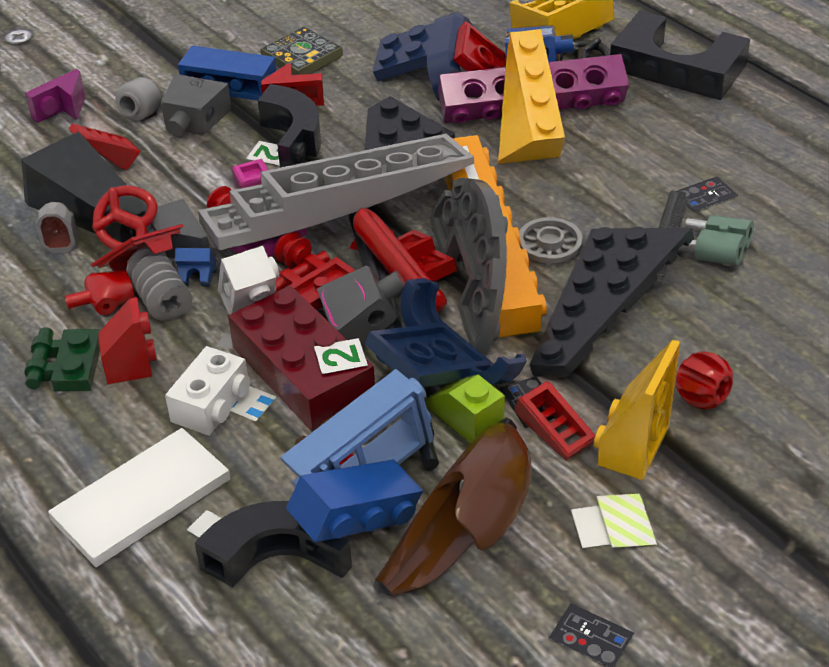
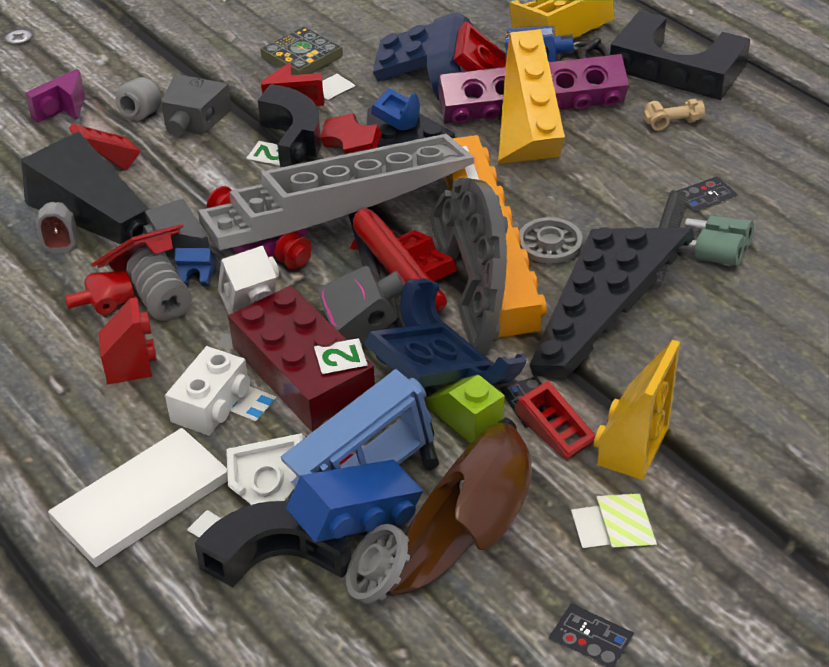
(75, 359): dark green plate -> none
(123, 217): red piece -> none
(238, 69): blue brick -> none
(249, 173): dark pink tile -> none
(258, 471): none -> white plate
(312, 274): red plate -> none
(335, 85): none -> white sticker
(349, 134): none -> red tile
(375, 563): none -> light grey wheel
(397, 109): none -> blue plate
(660, 117): none -> tan bar
(704, 380): red piece -> none

